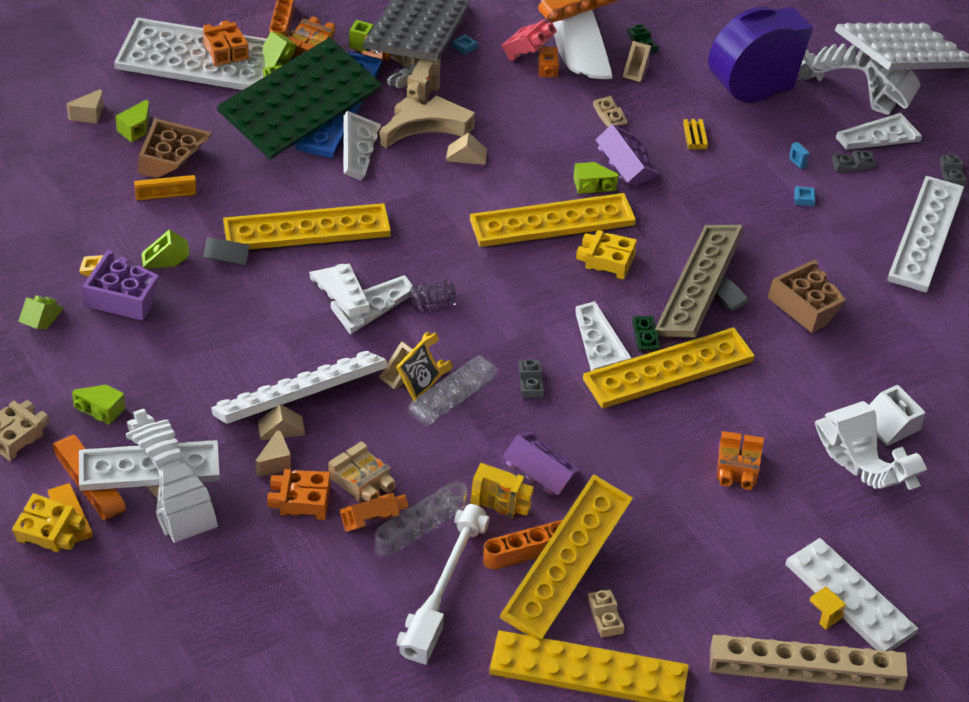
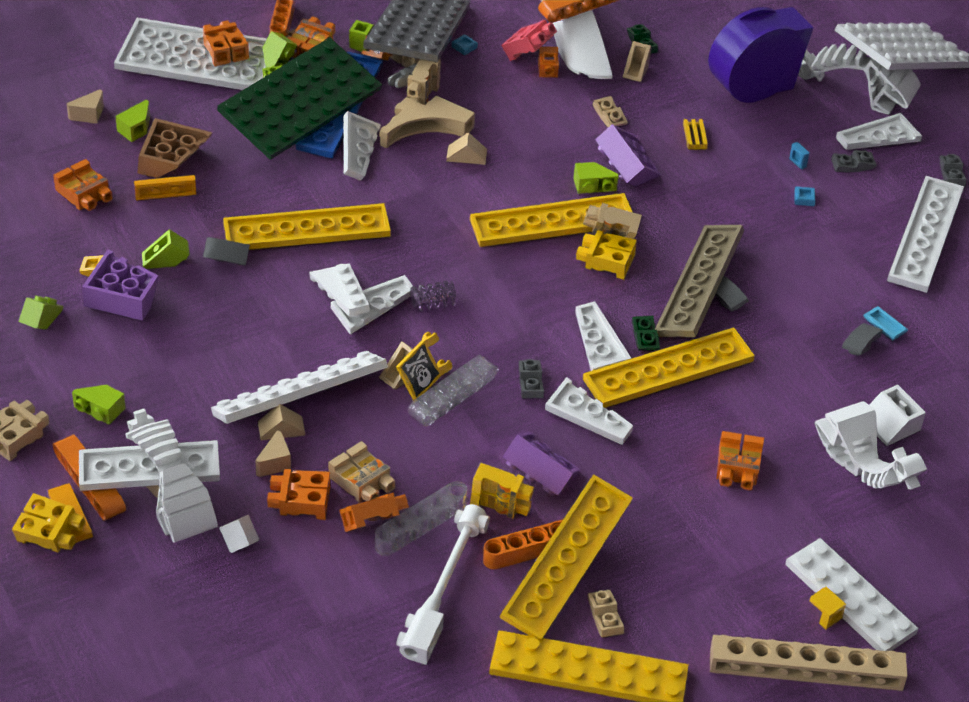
(82, 186): none -> orange hips
(239, 533): none -> white panel
(579, 408): none -> white wing
(612, 221): none -> tan hips
(807, 296): medium nougat wedge -> none
(861, 338): none -> dark grey slope
(882, 320): none -> medium azure tile

